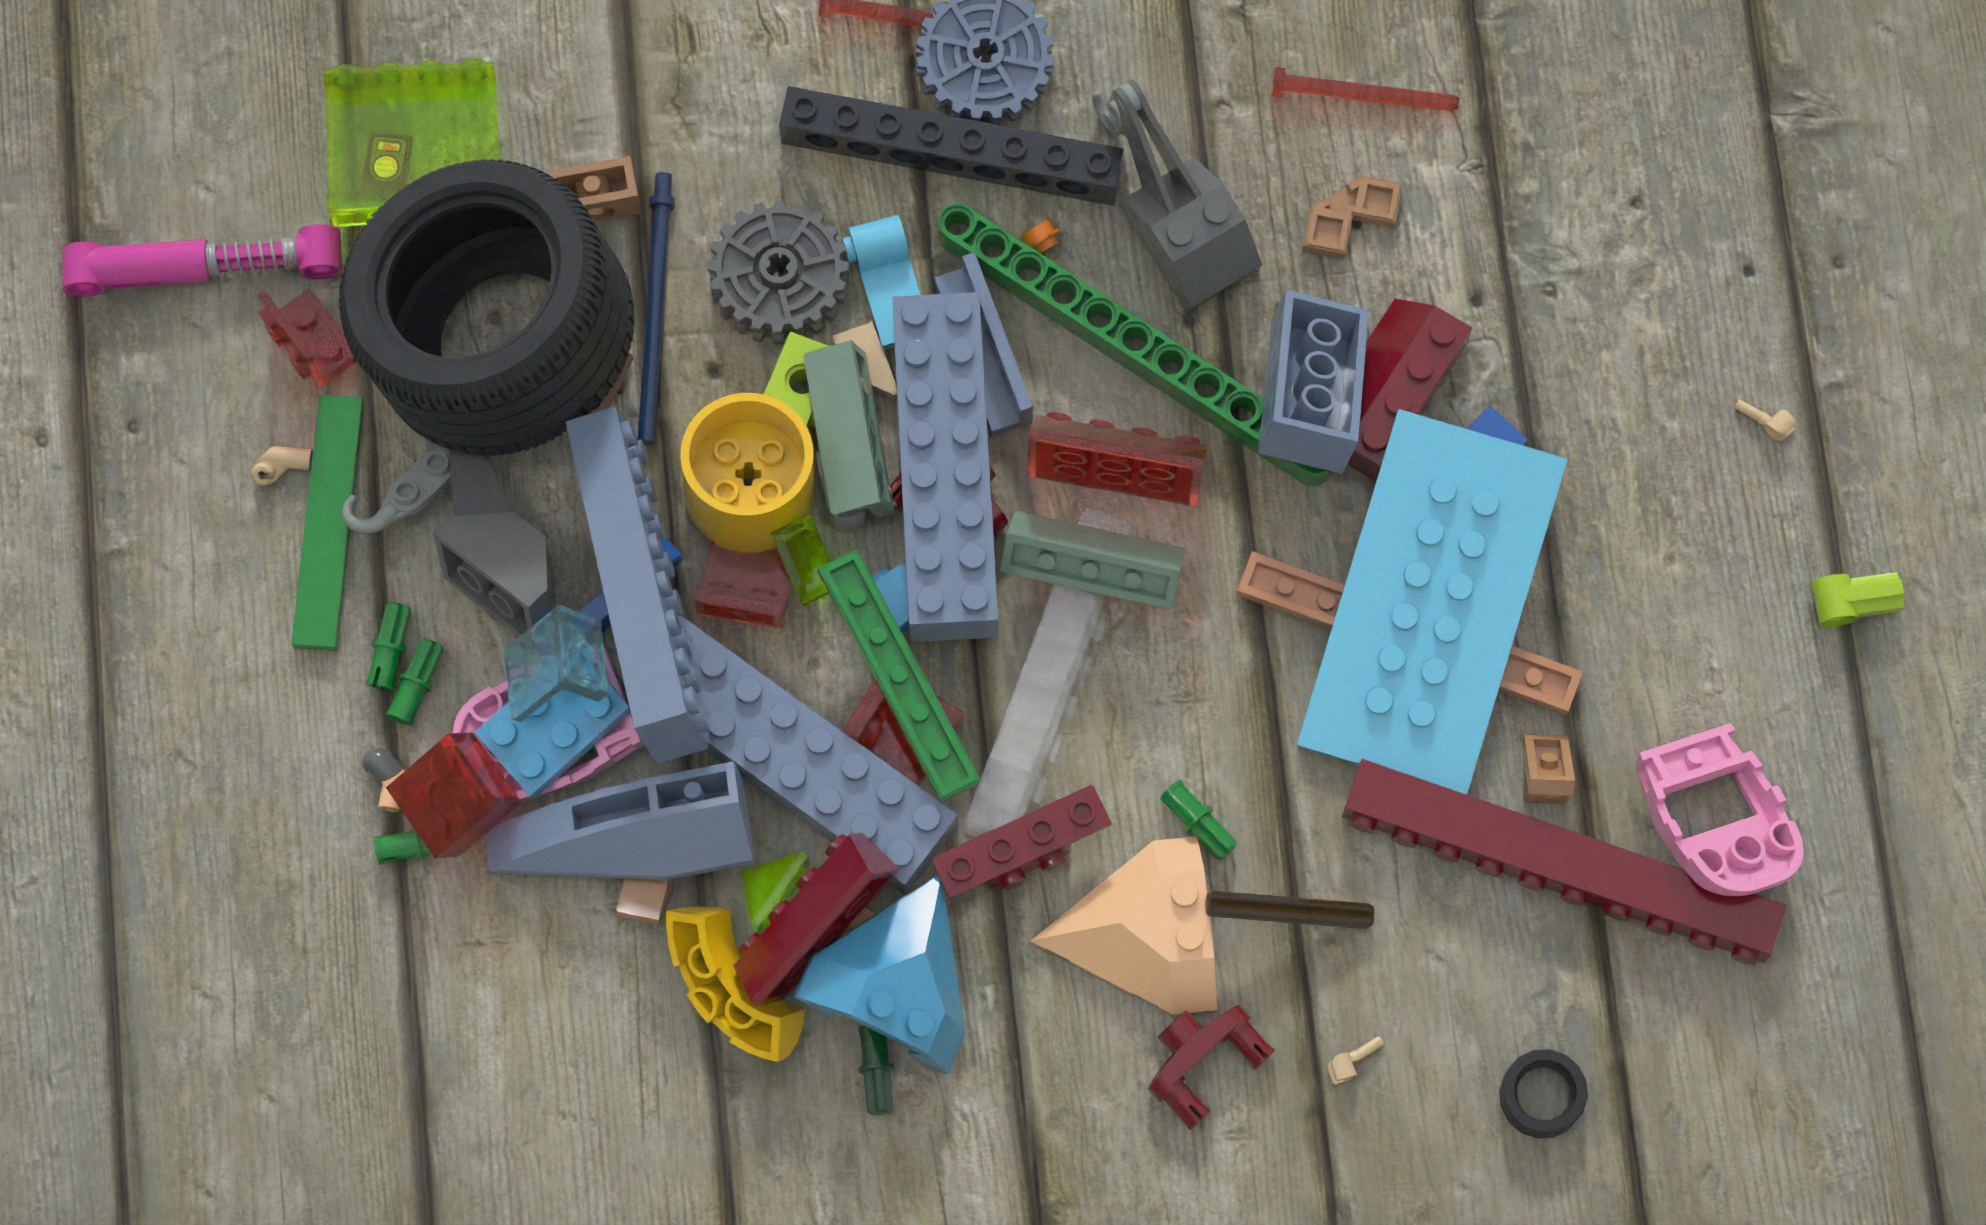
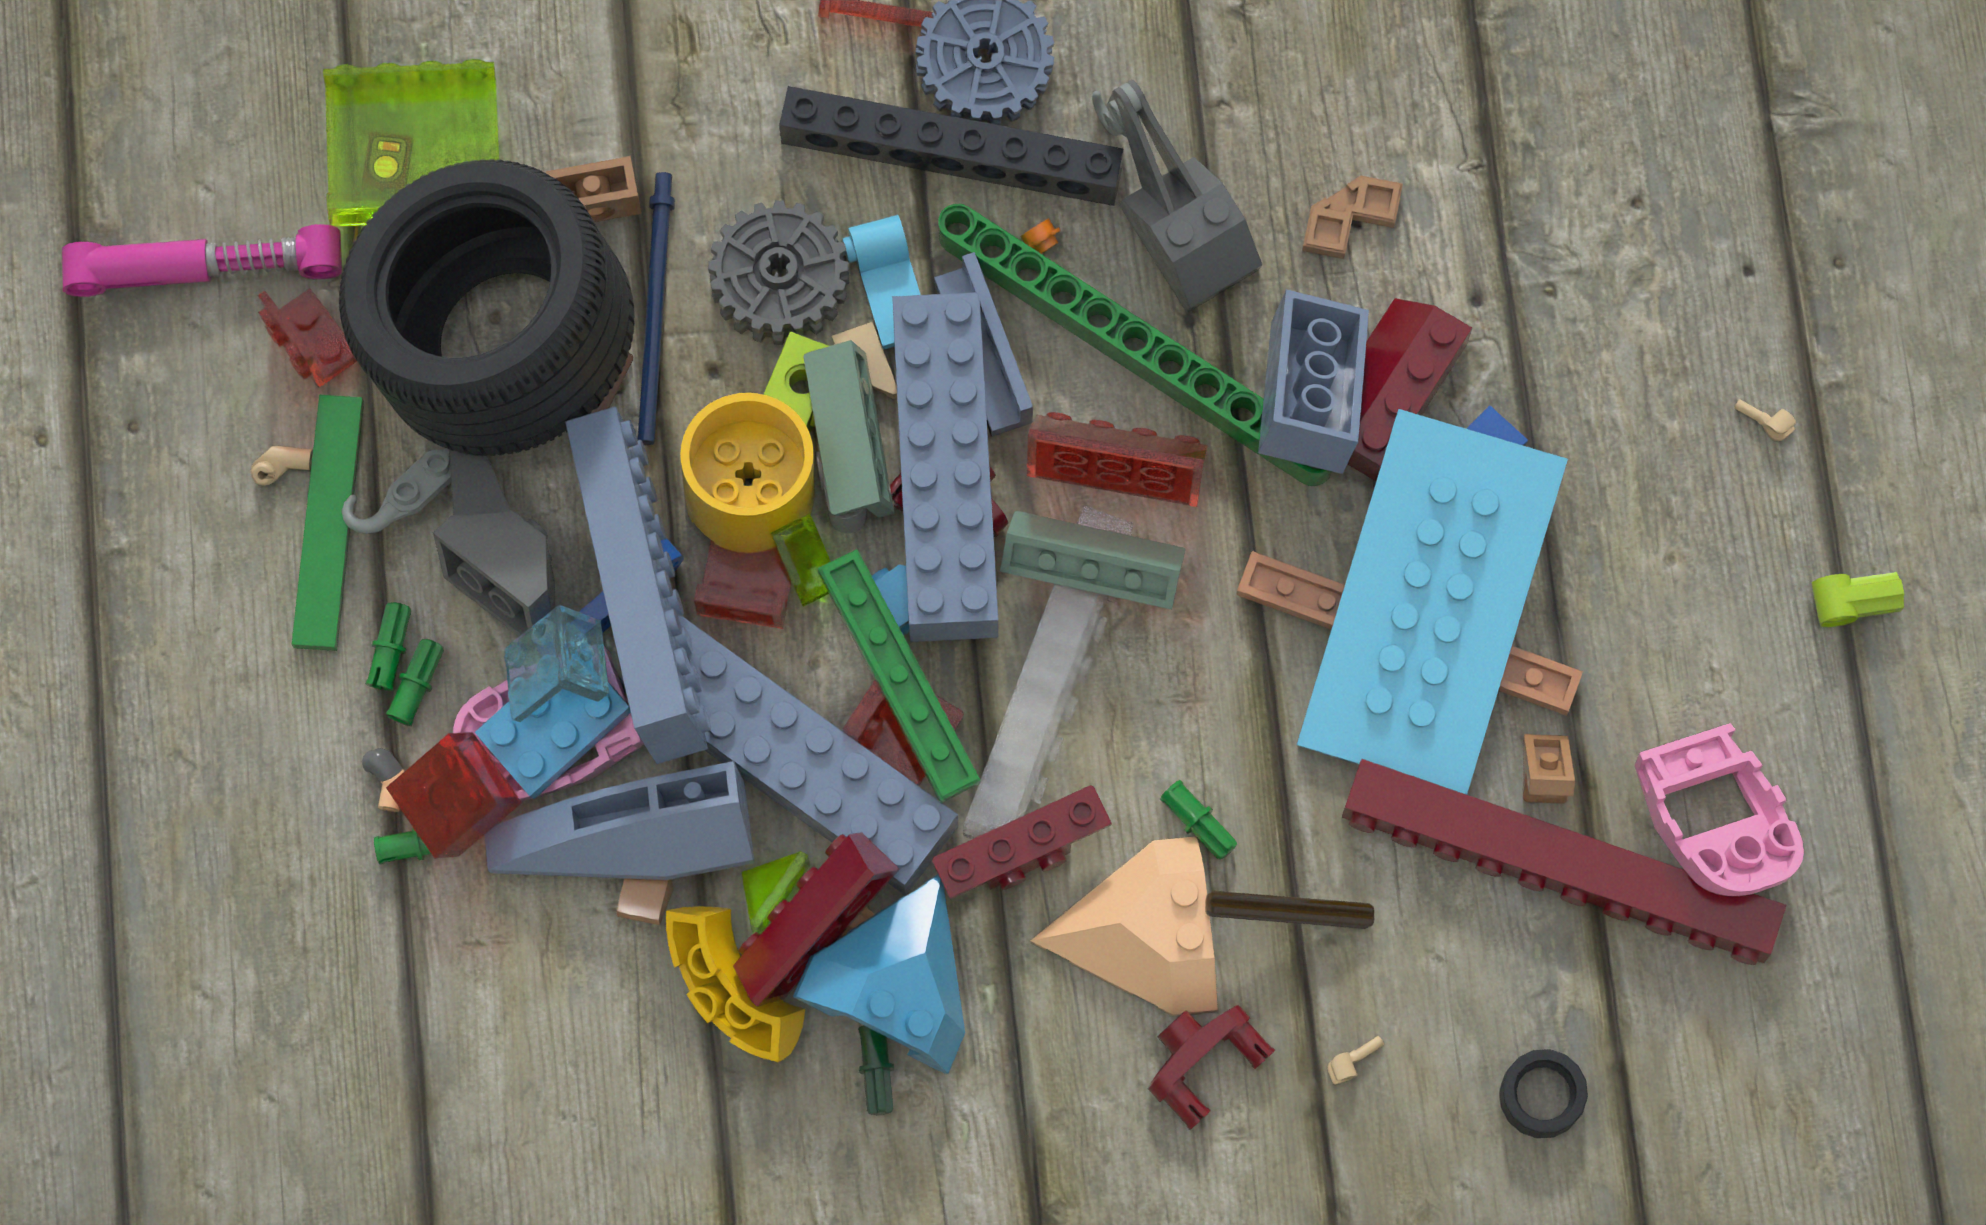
(1361, 91): clear red bar -> none

